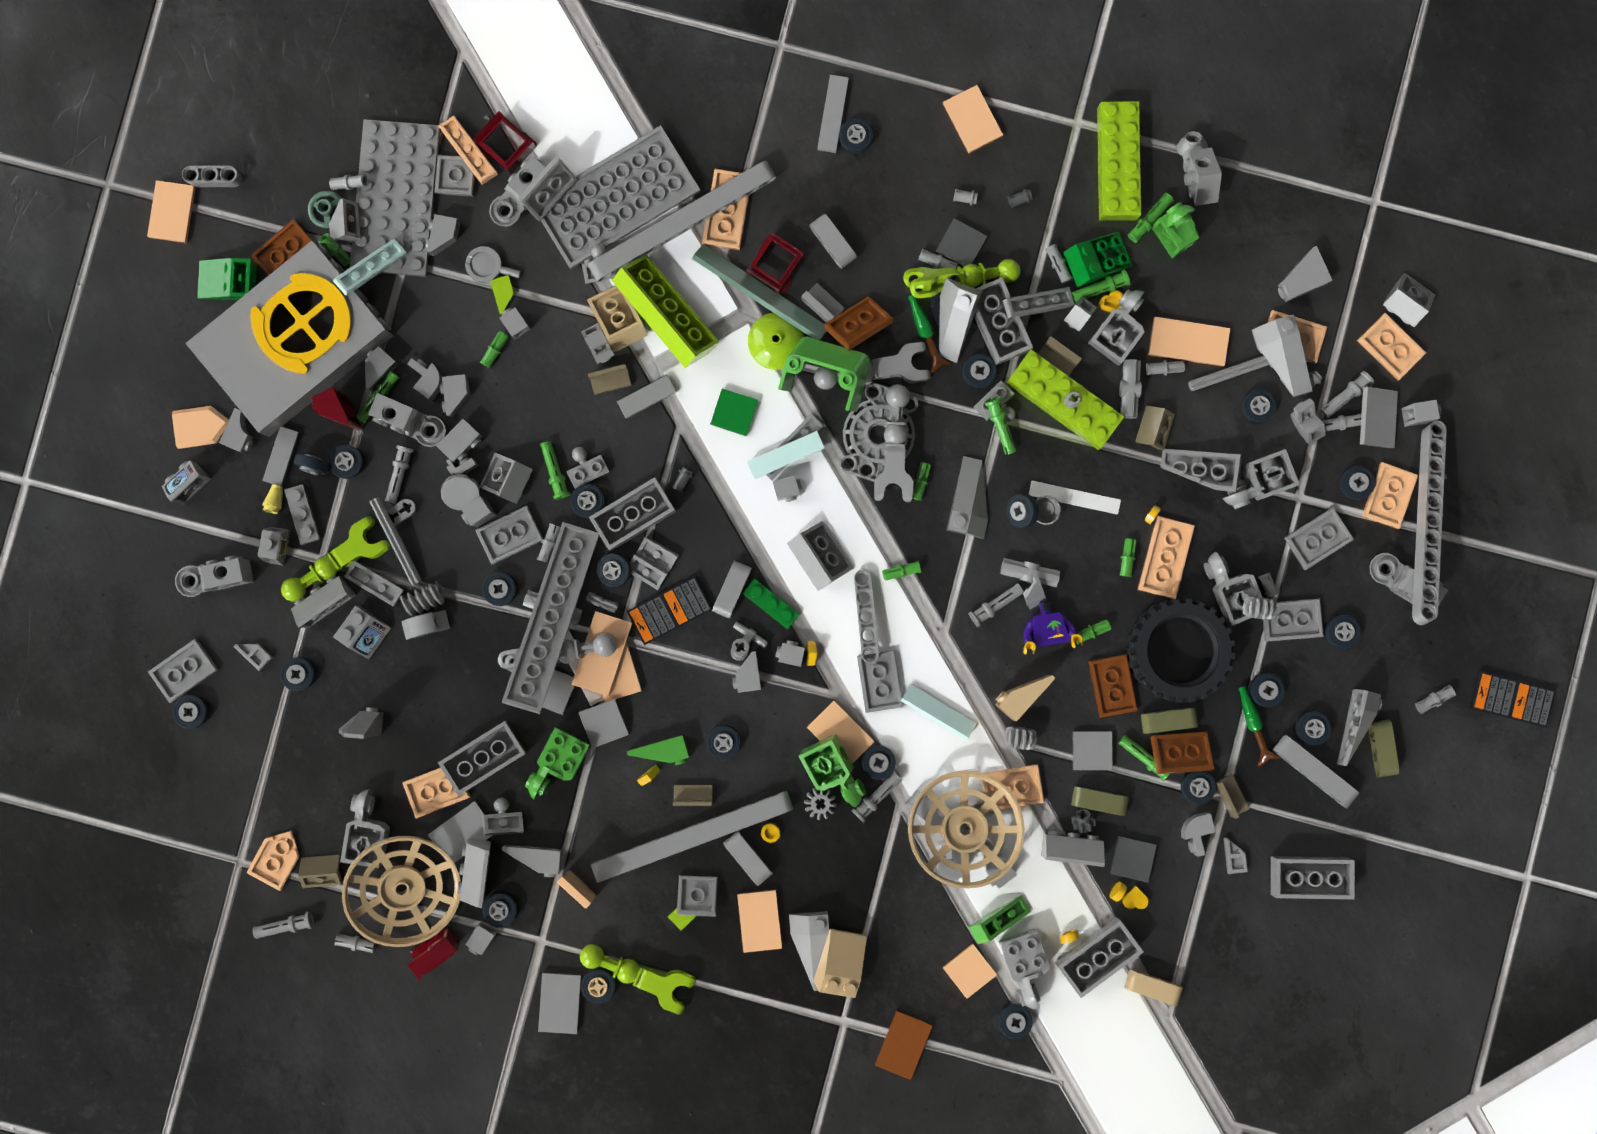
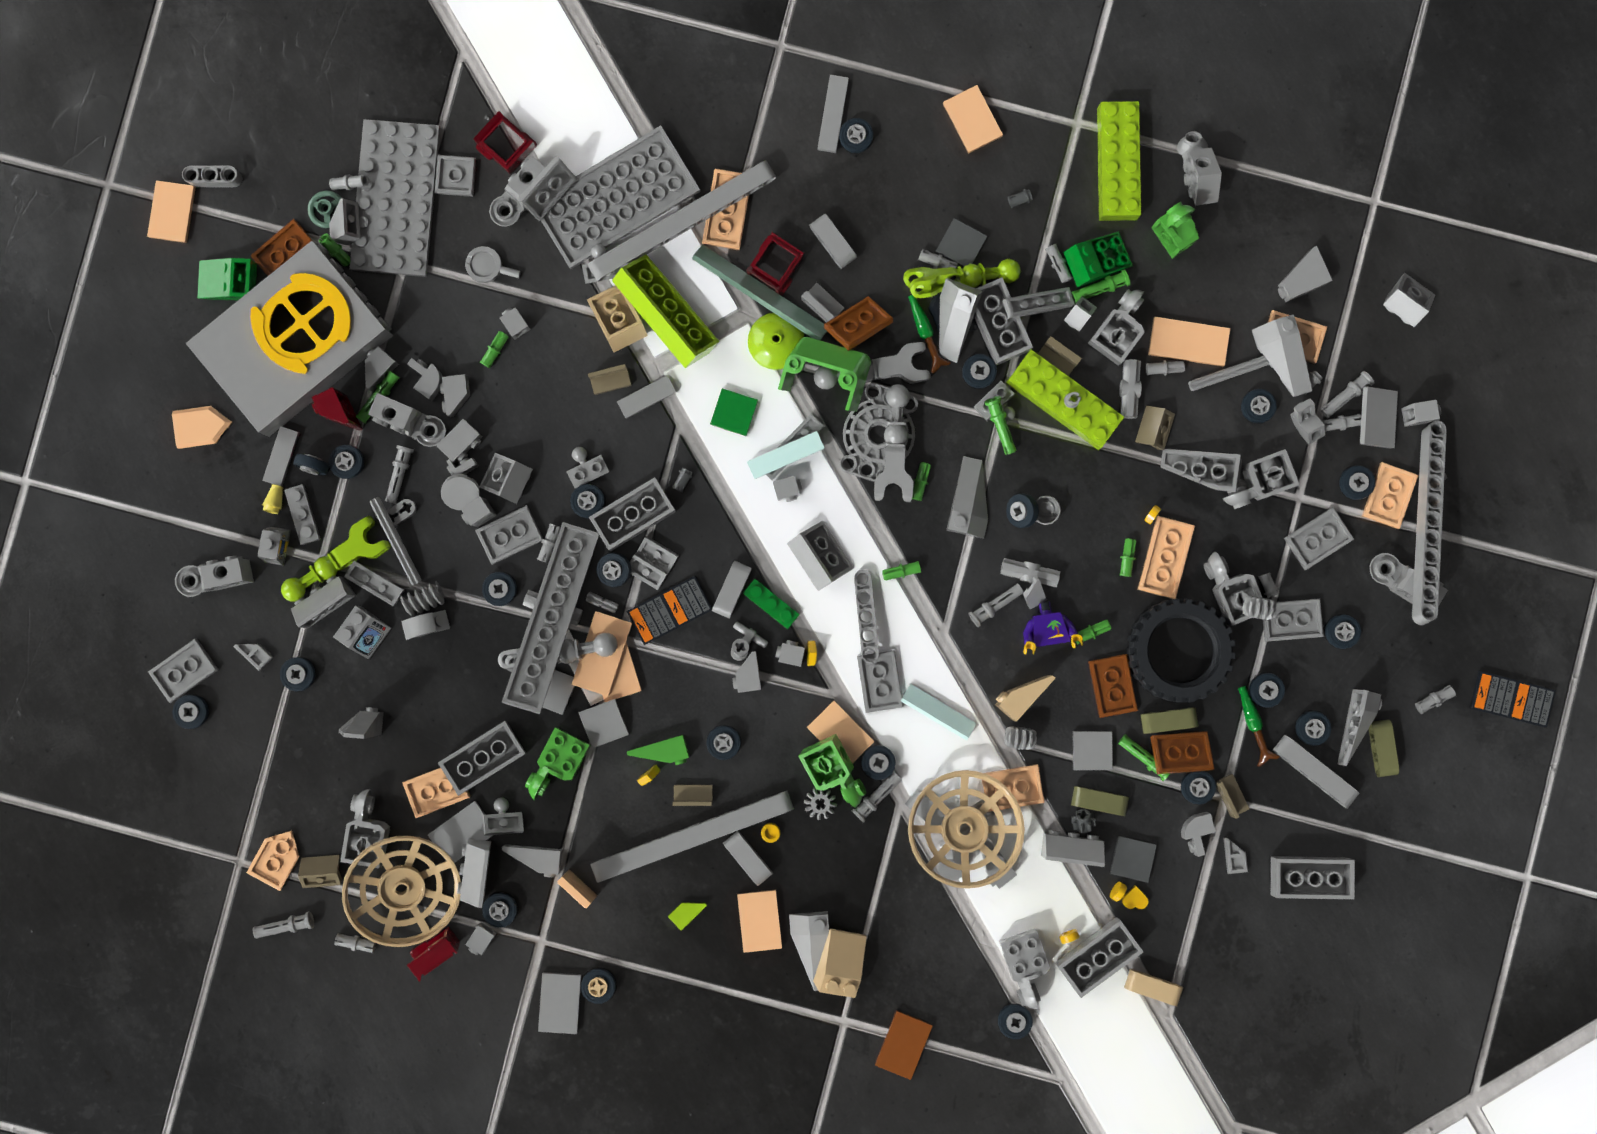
(185, 482): light grey slope -> none
(236, 434): light grey arch -> none
(369, 267): light aqua tile -> none
(443, 233): light grey slope -> none
(468, 150): light nougat tile -> none
(502, 291): lime tile -> none
(556, 479): bright green pin -> none
(598, 343): light grey brick -> none
(641, 977): lime piece -> none
(697, 896): light grey tile -> none
(965, 196): light grey pin -> none
(969, 971): light nougat tile -> none
(999, 920): bright green slope -> none
(1075, 497): white sticker -> none
(1110, 302): yellow tile -> none
(1145, 223): bright green pin -> none
(1391, 346): light nougat tile -> none

